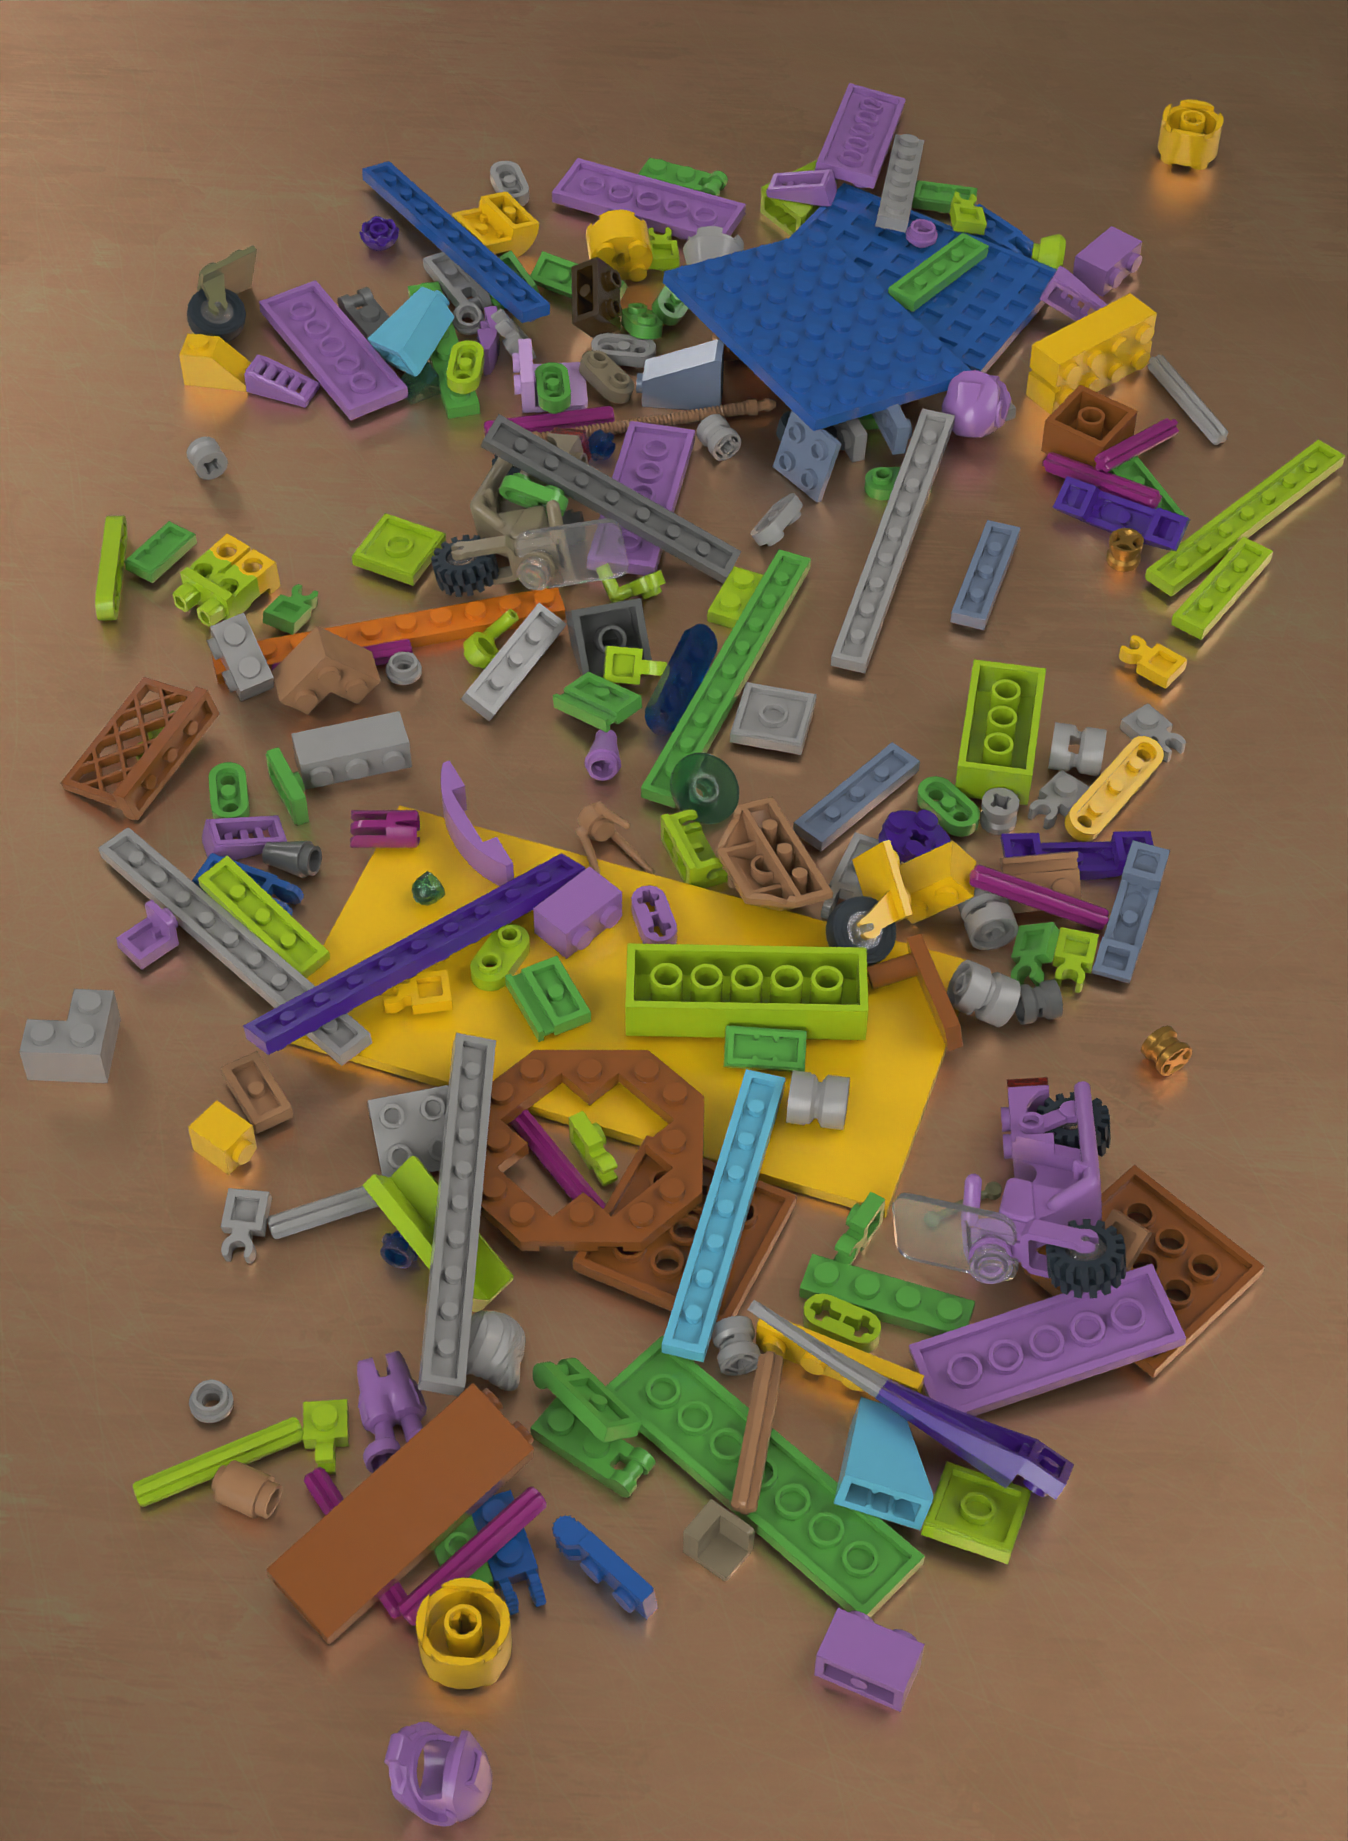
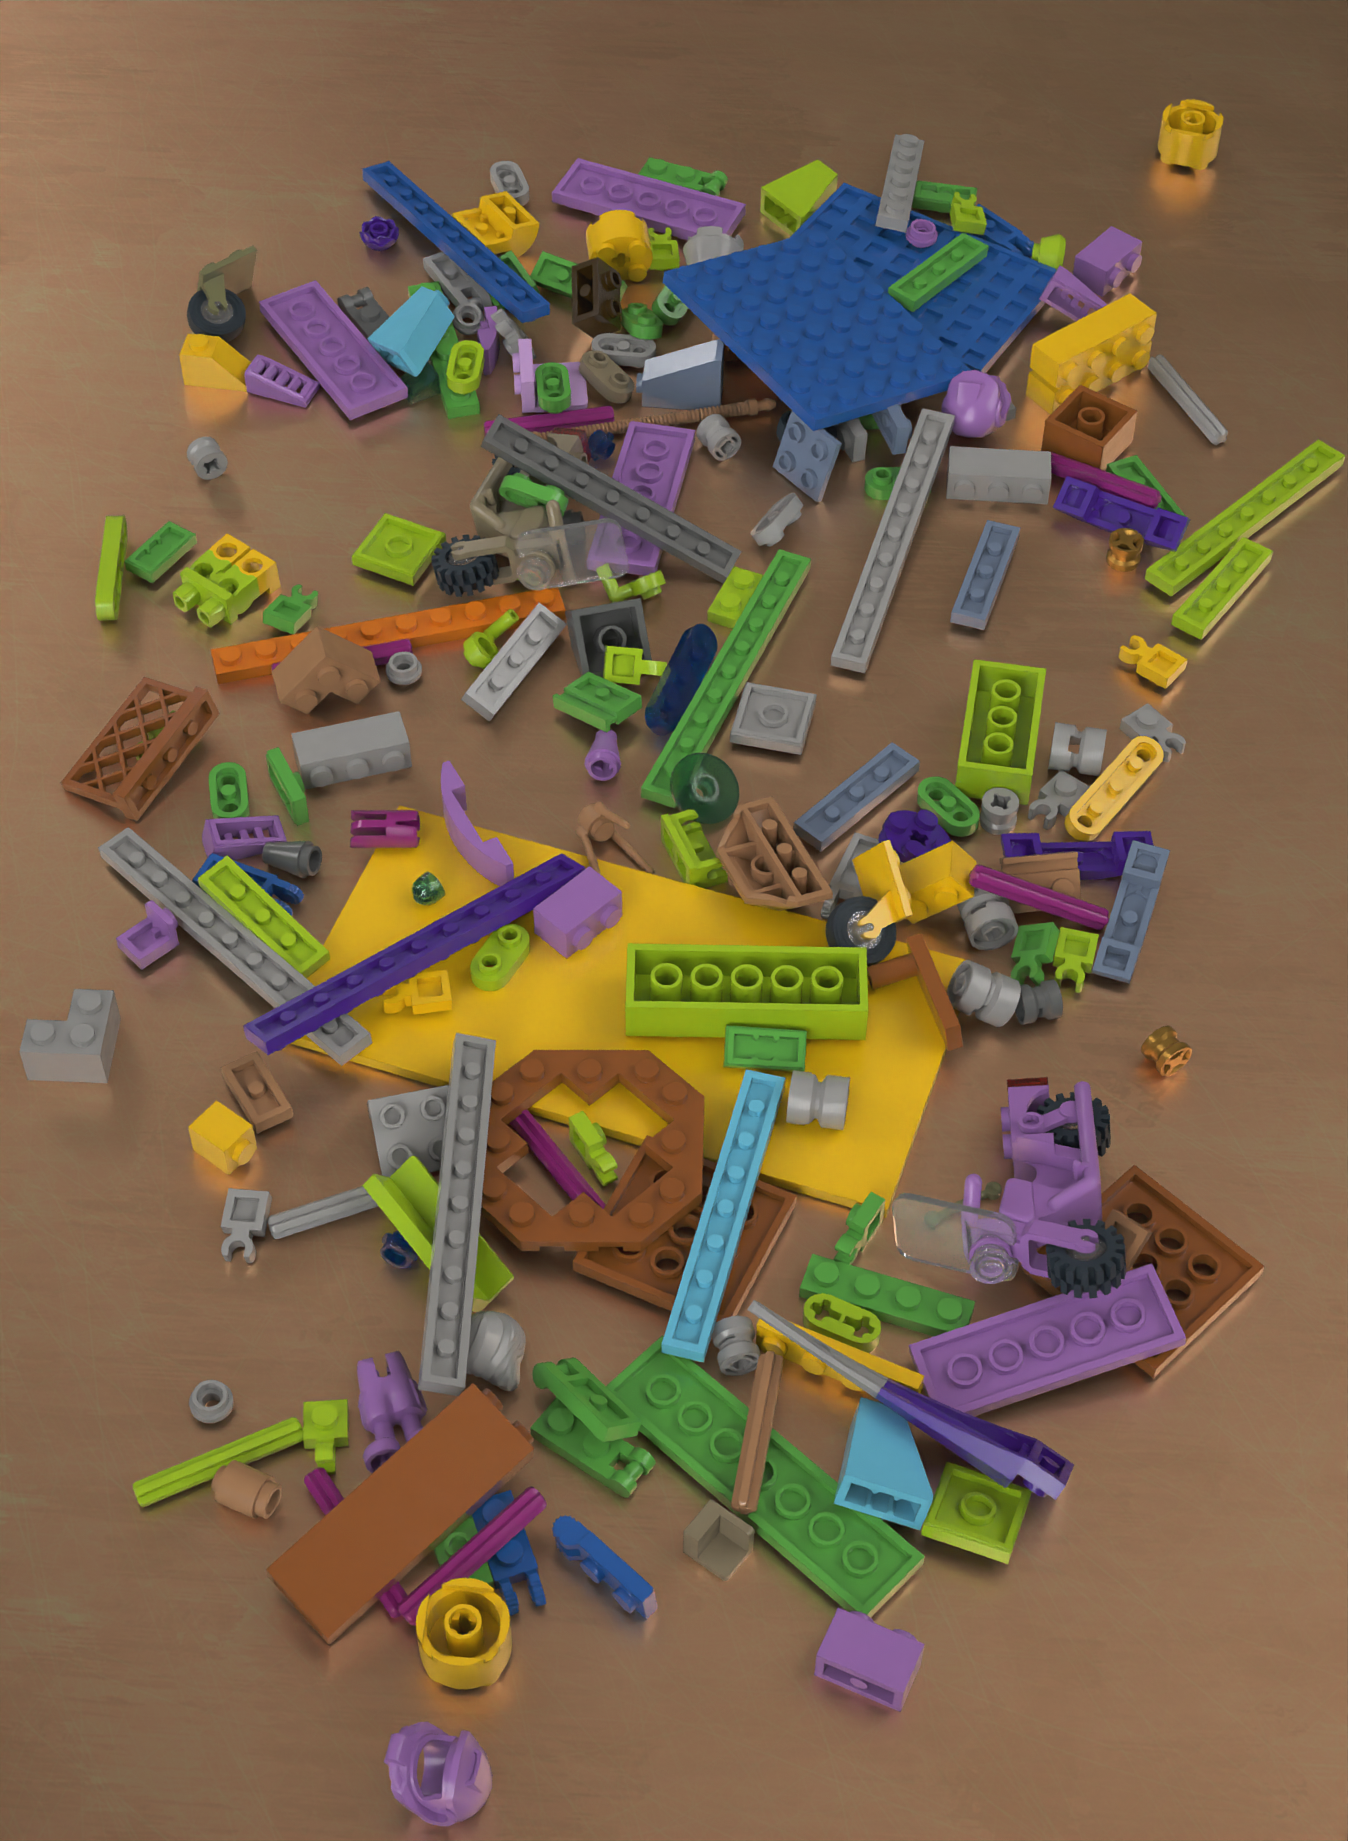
(241, 656): light grey brick -> none
(548, 998): bright green plate -> none
(661, 917): medium lavender beam -> none
(805, 187): medium lavender slope -> none
(861, 135): medium lavender plate -> none
(998, 475): none -> light grey brick
(1136, 445): magenta axle -> none

